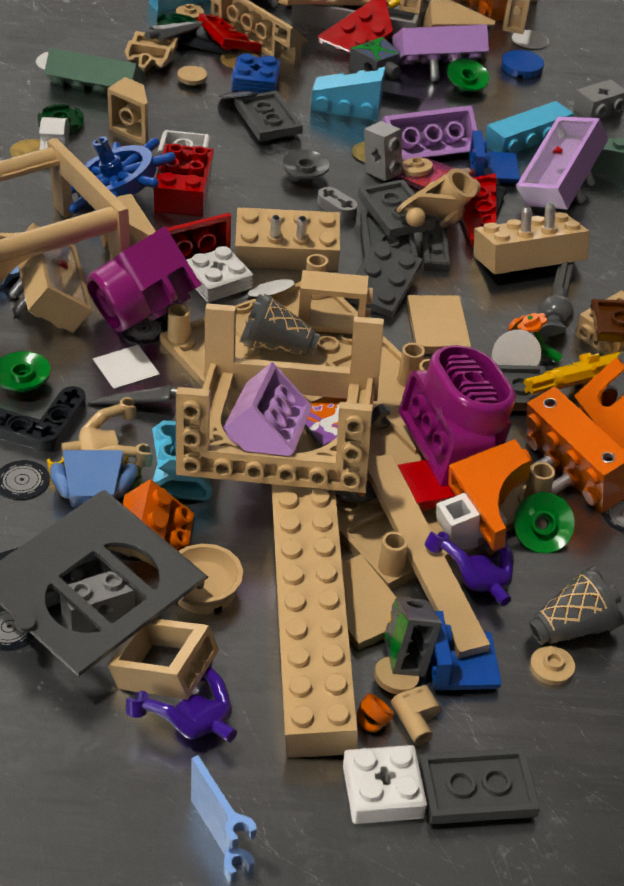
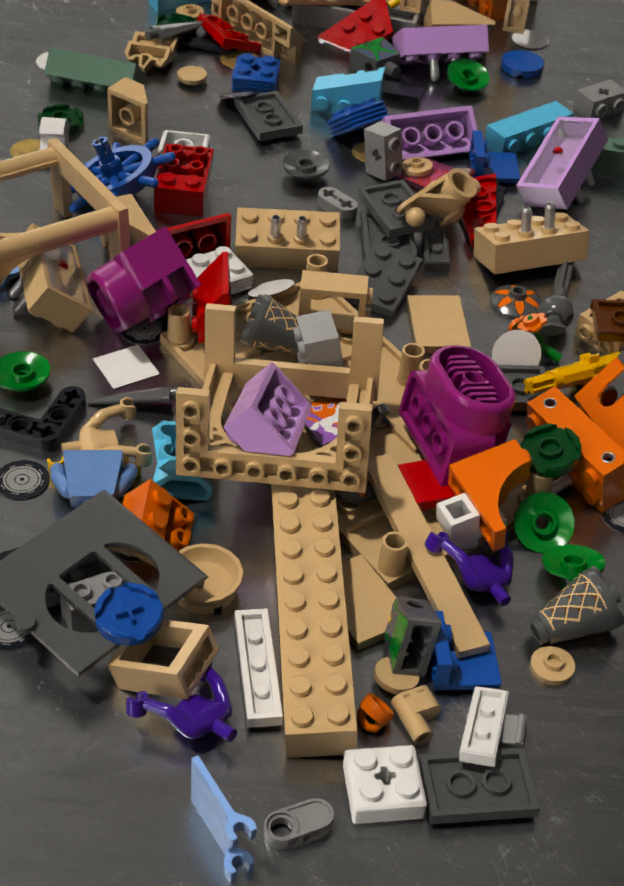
(129, 614): none -> blue tile
(214, 289): none -> red slope
(258, 668): none -> white plate
(306, 819): none -> light grey piece
(318, 340): none -> light grey brick
(356, 117): none -> blue brick
(484, 726): none -> white tile
(514, 731): none -> light grey piece
(515, 301): none -> dark grey dish
(552, 450): none -> dark green tile
(571, 560): none -> green dish

